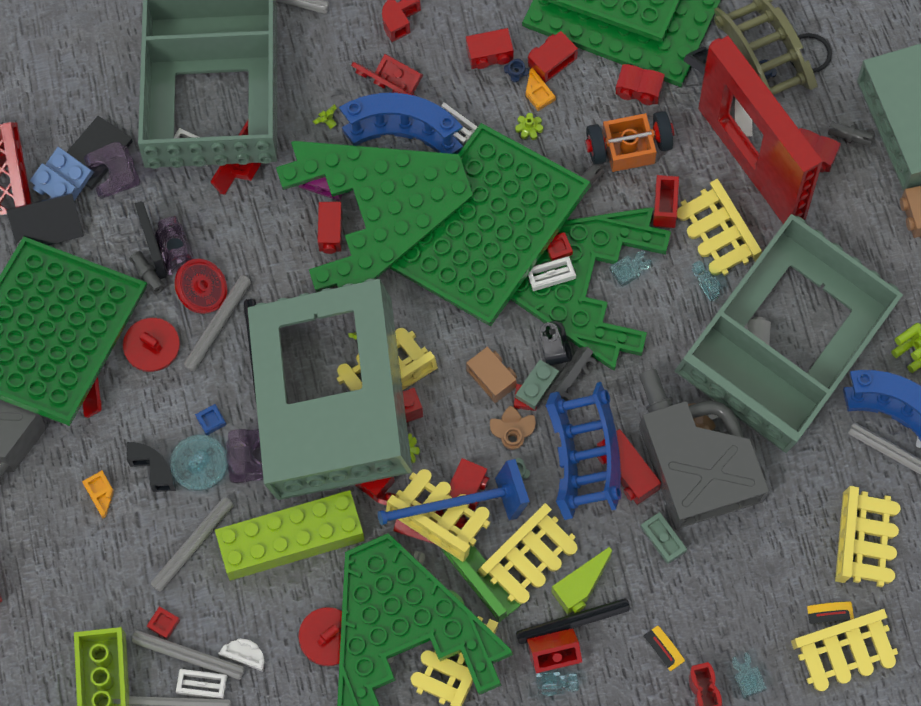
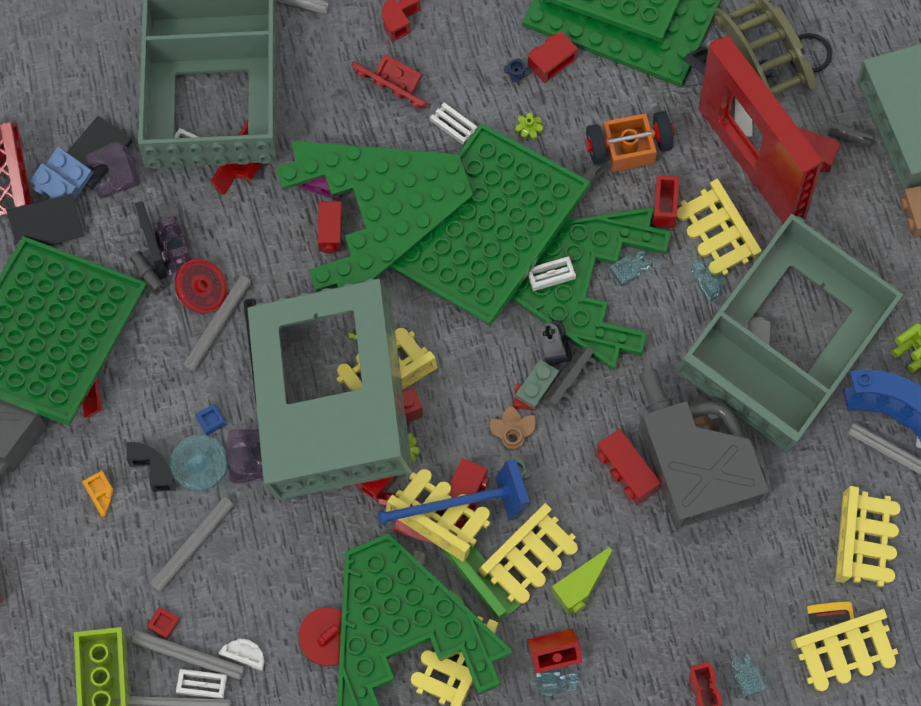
(151, 344): red shield -> none
(289, 535): lime brick -> none
(326, 117): lime plant -> none
(402, 117): blue fence -> none
(489, 48): red brick -> none
(491, 374): medium nougat brick -> none
(538, 91): light orange tile -> none
(559, 247): red tile -> none
(569, 457): blue fence -> none
(574, 620): black axle -> none
(640, 84): red brick -> none
(663, 538): sand green plate -> none
(664, 648): sticker -> none

